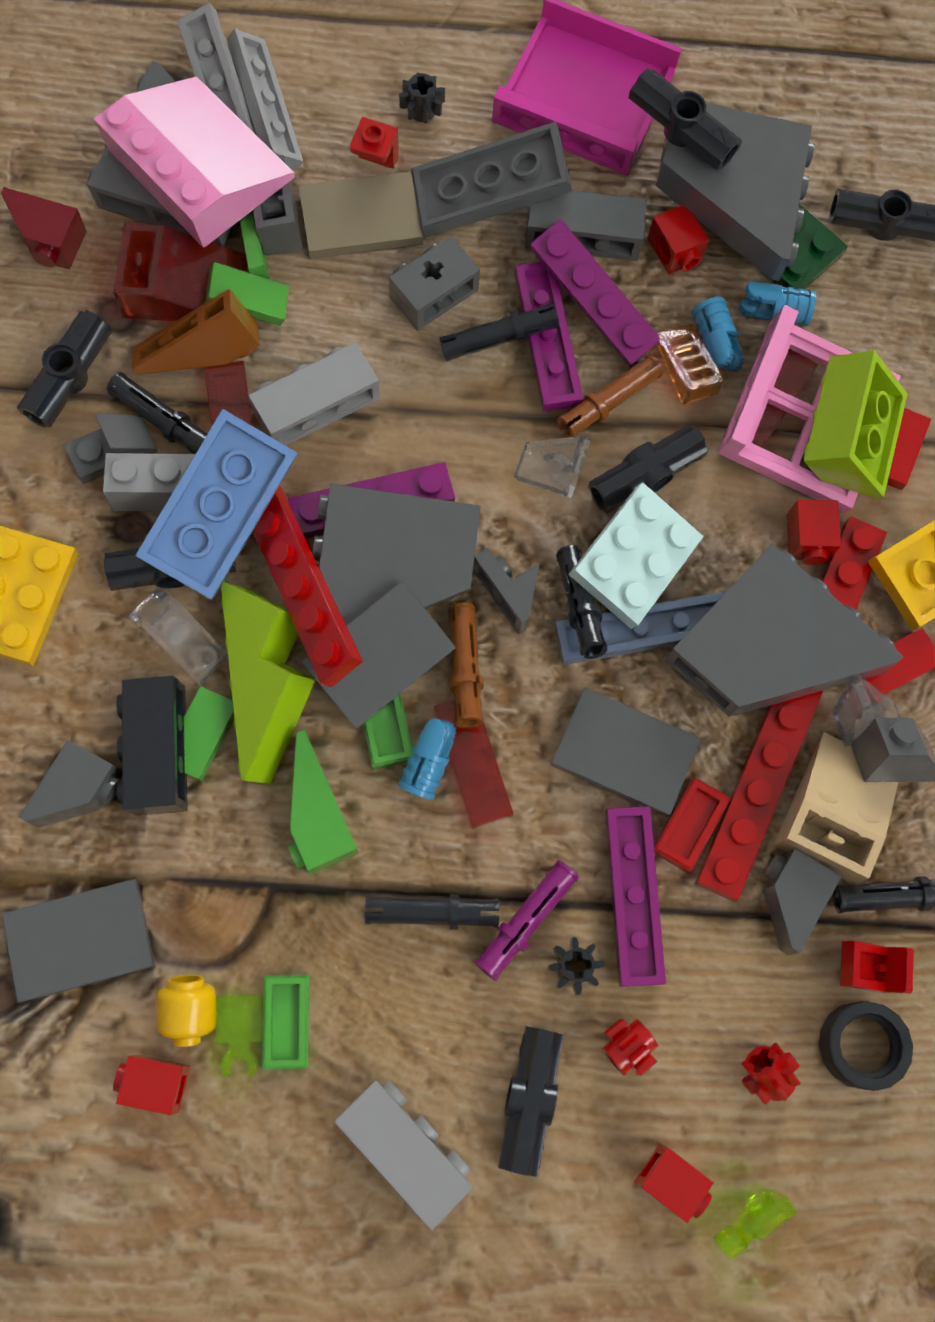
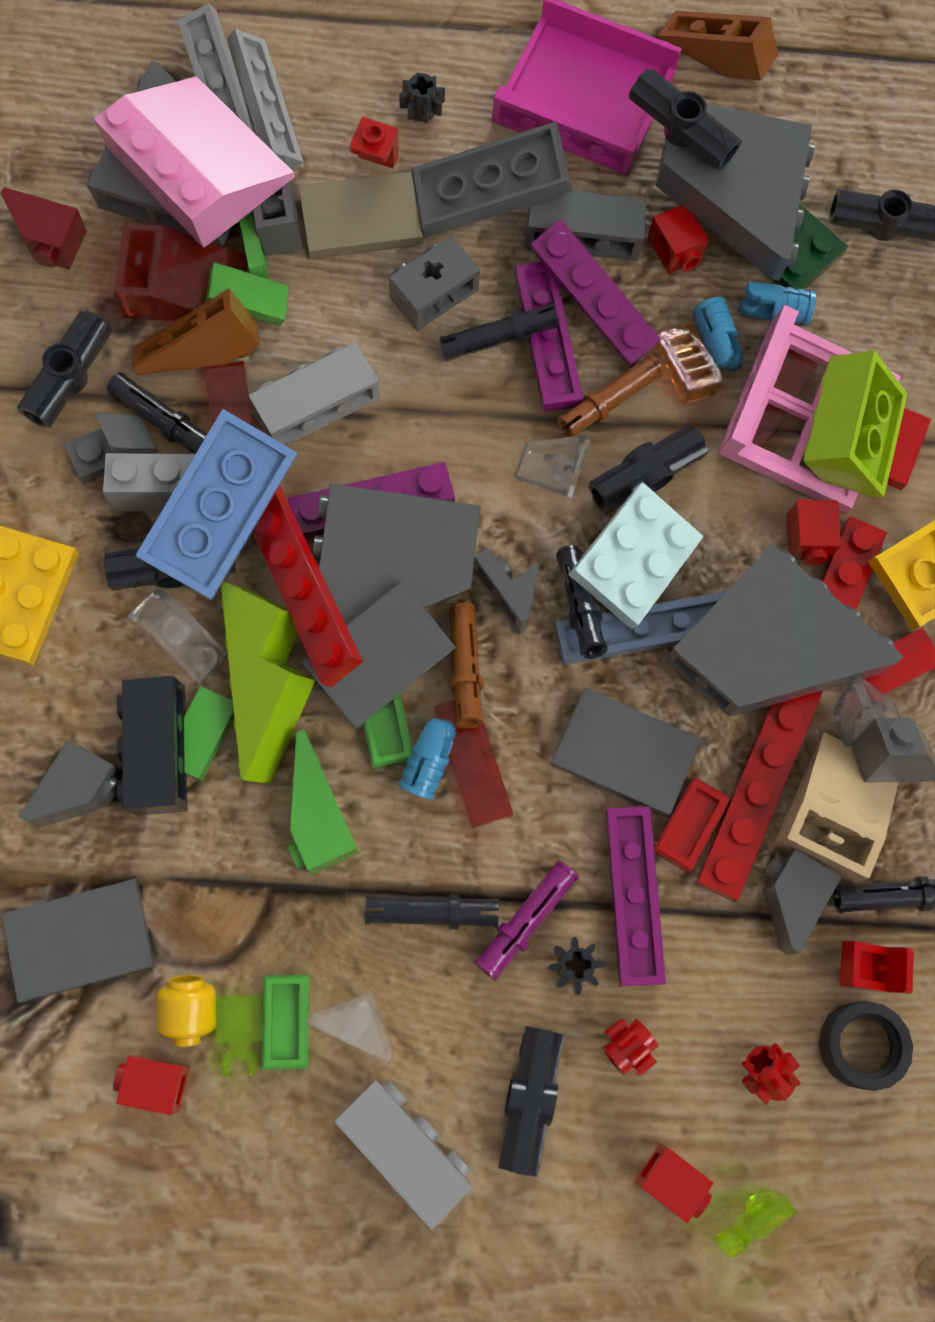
(356, 1023): none -> clear slope
(725, 42): none -> dark orange slope

